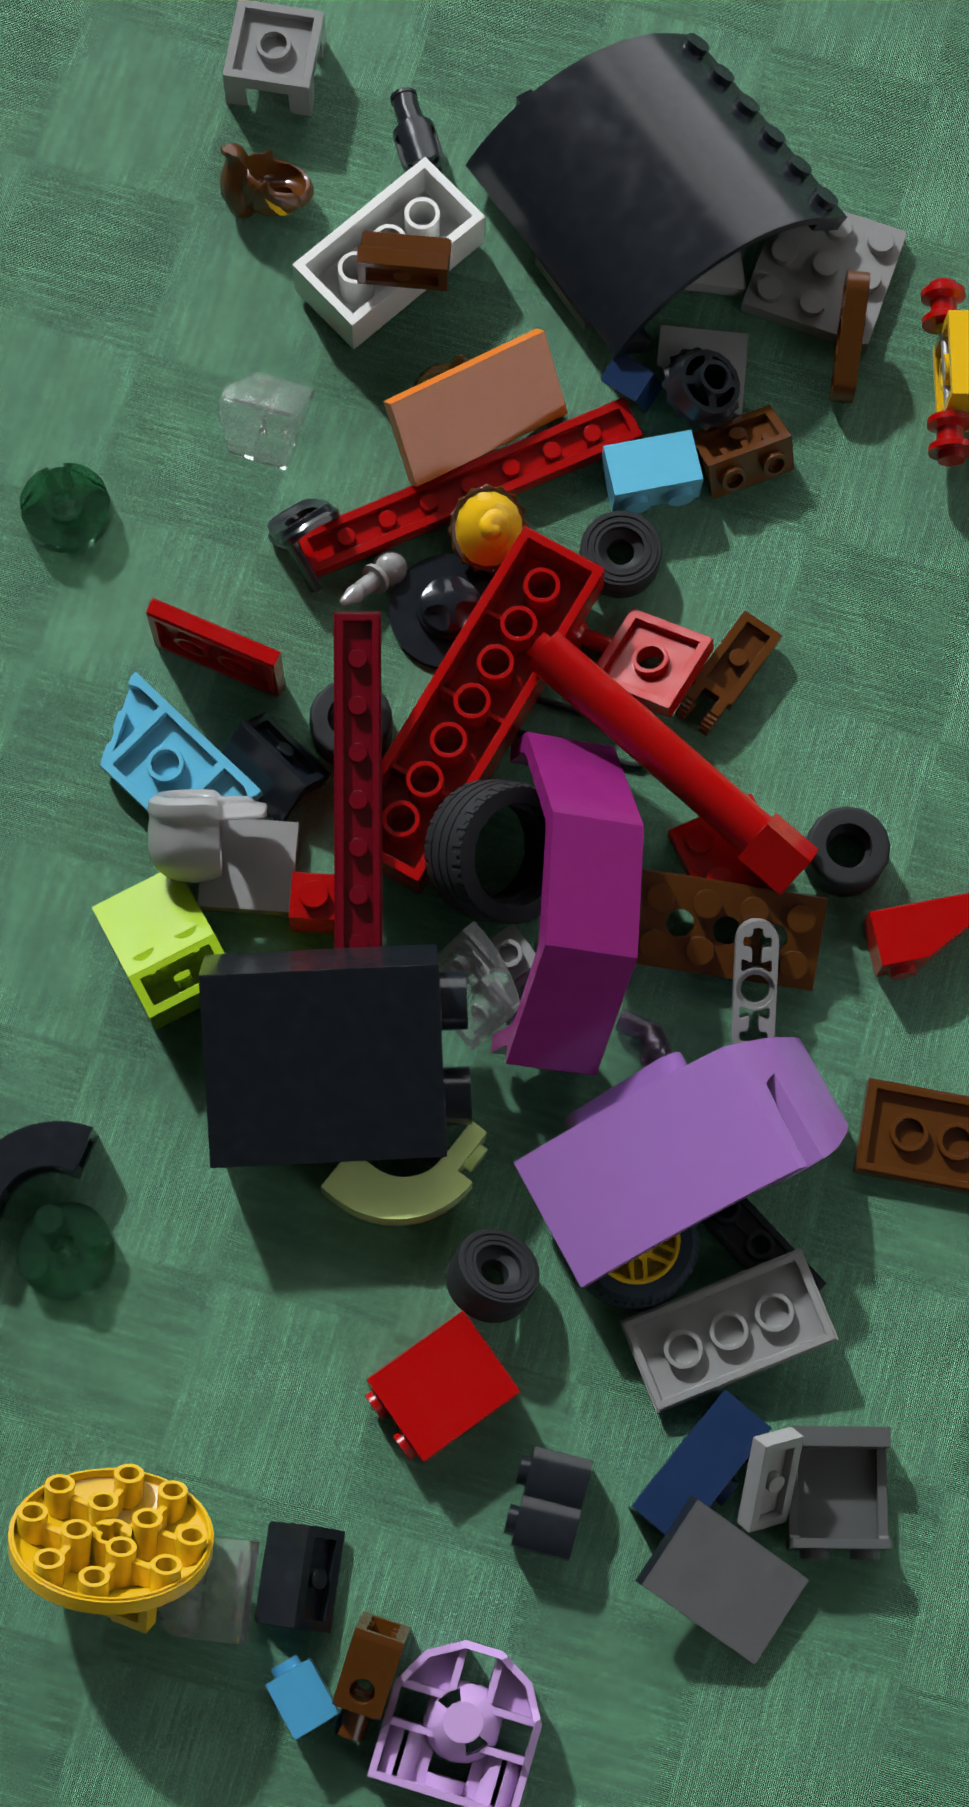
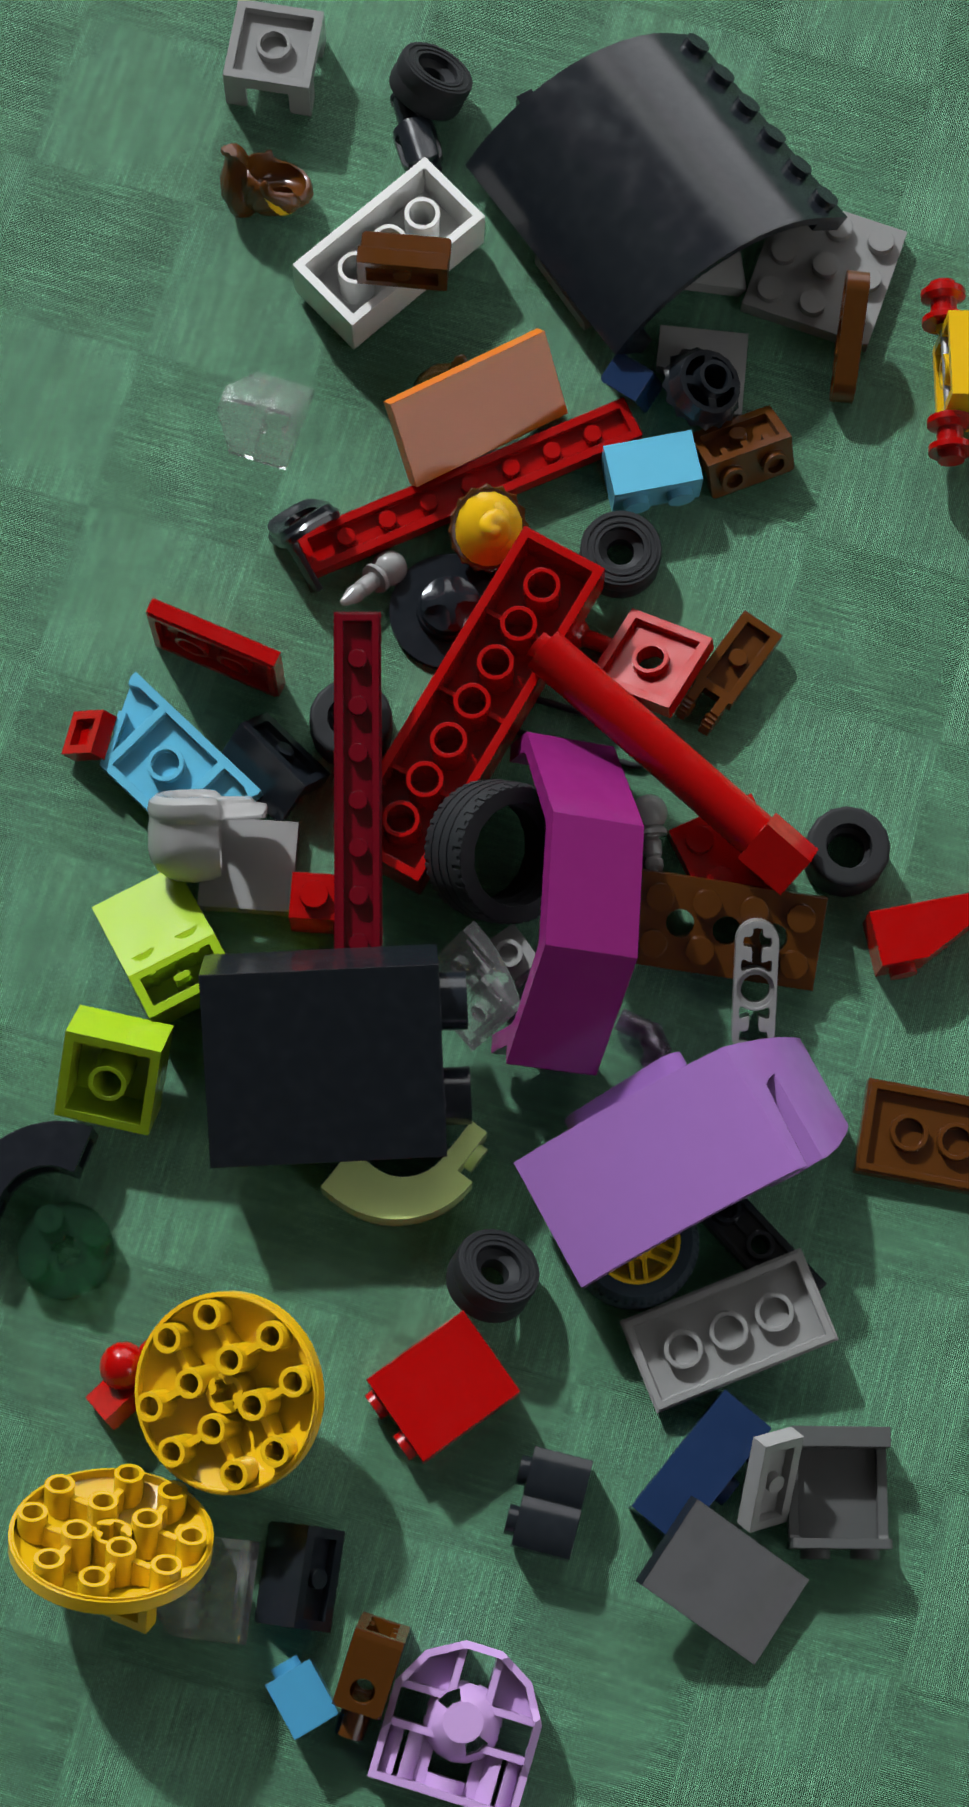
(69, 533): clear green plate -> none
(89, 735): none -> red tile
(113, 1069): none -> lime brick
(116, 1393): none -> red tile
(229, 1392): none -> yellow bracket
(430, 81): none -> black tyre
(653, 815): none -> light grey bar

